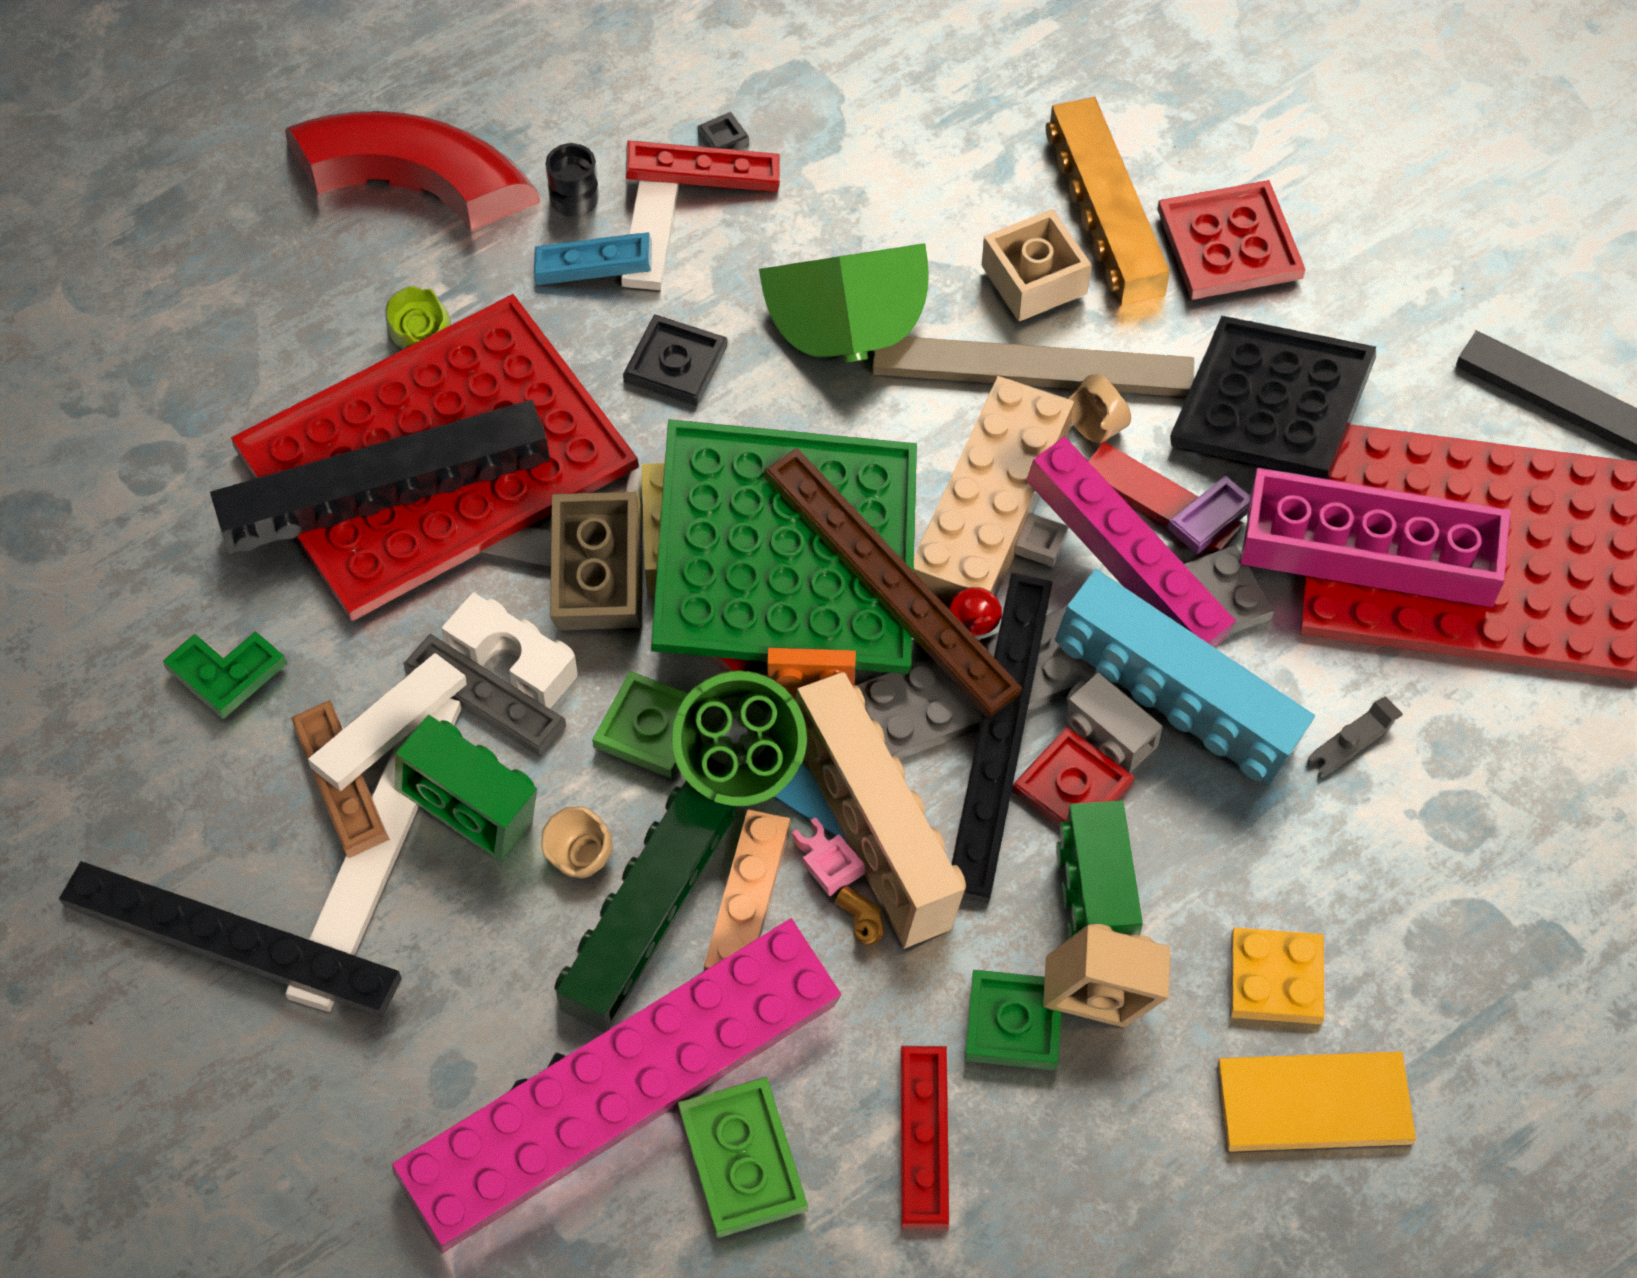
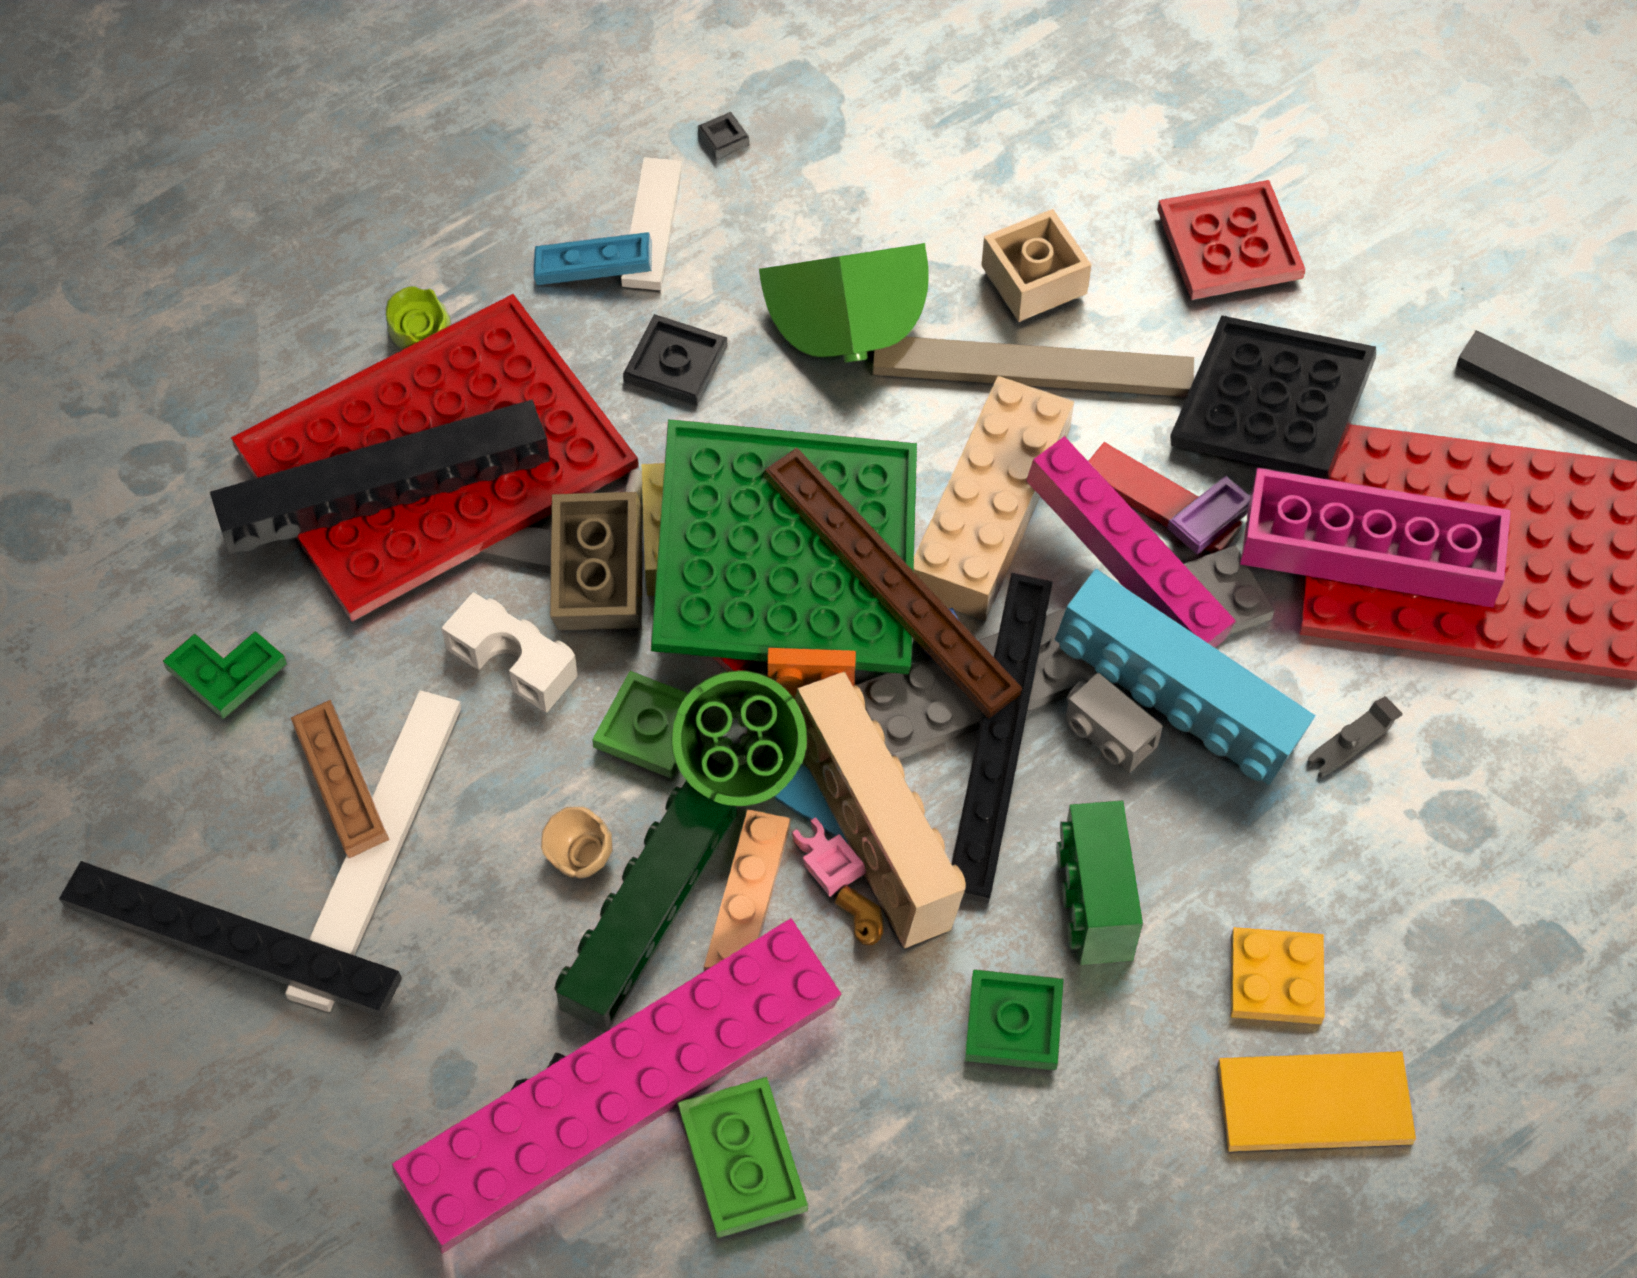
(387, 722): white tile -> none
(415, 155): red brick -> none
(465, 787): green brick -> none
(495, 699): dark grey tile -> none
(572, 179): black wheel -> none
(702, 166): red tile -> none
(924, 1138): red tile -> none
(977, 610): red hat -> none
(1041, 539): light grey plate -> none
(1070, 774): red tile -> none
(1099, 409): tan hair -> none
(1107, 201): brick -> none
(1107, 975): tan brick -> none

